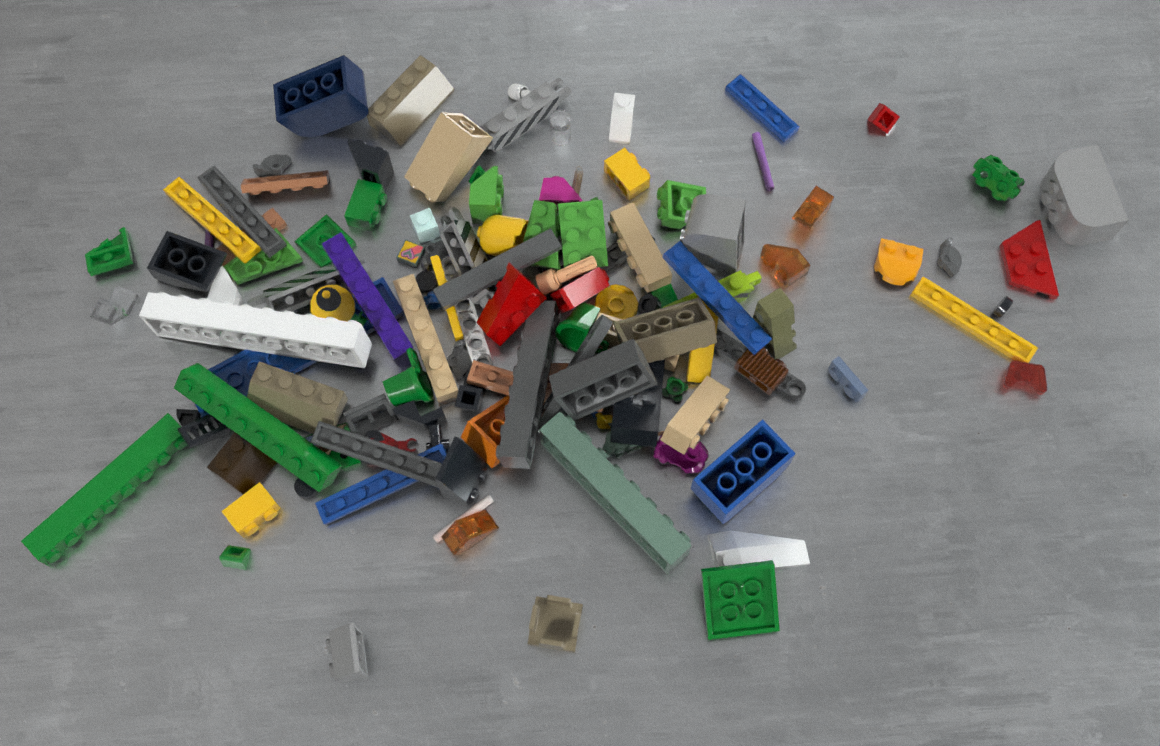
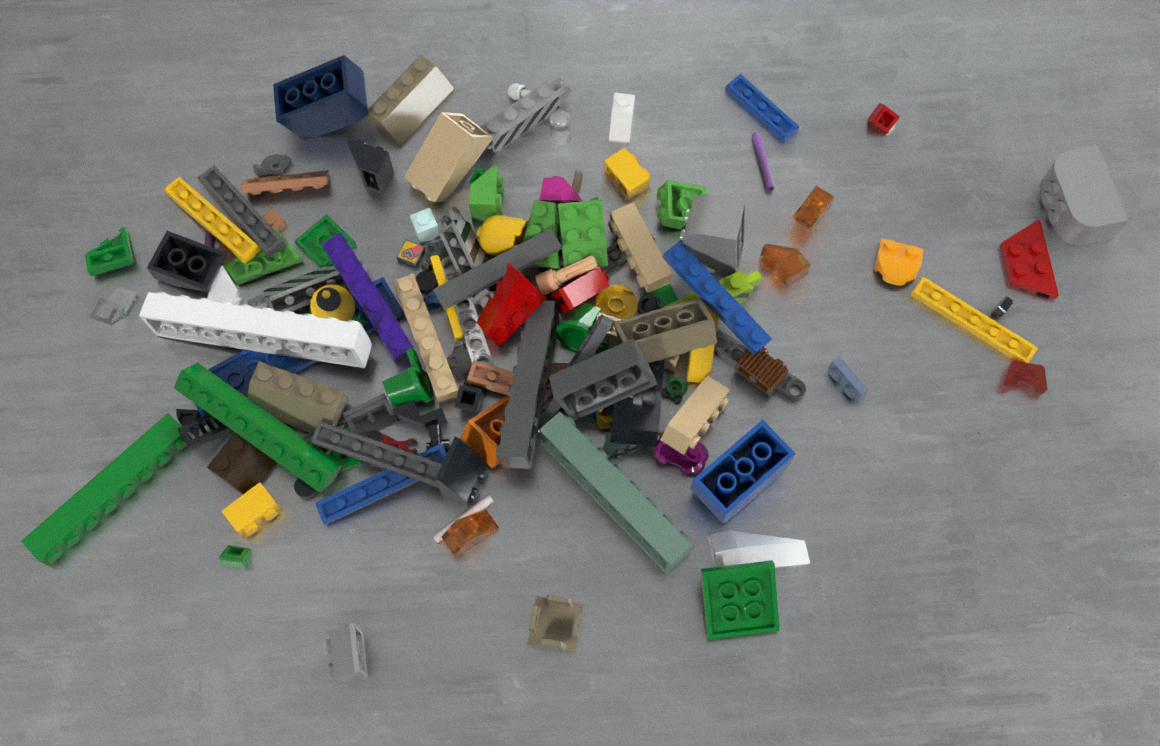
(365, 205): green brick -> none
(776, 316): olive wedge -> none
(949, 258): dark grey piece -> none
(997, 177): green brick -> none

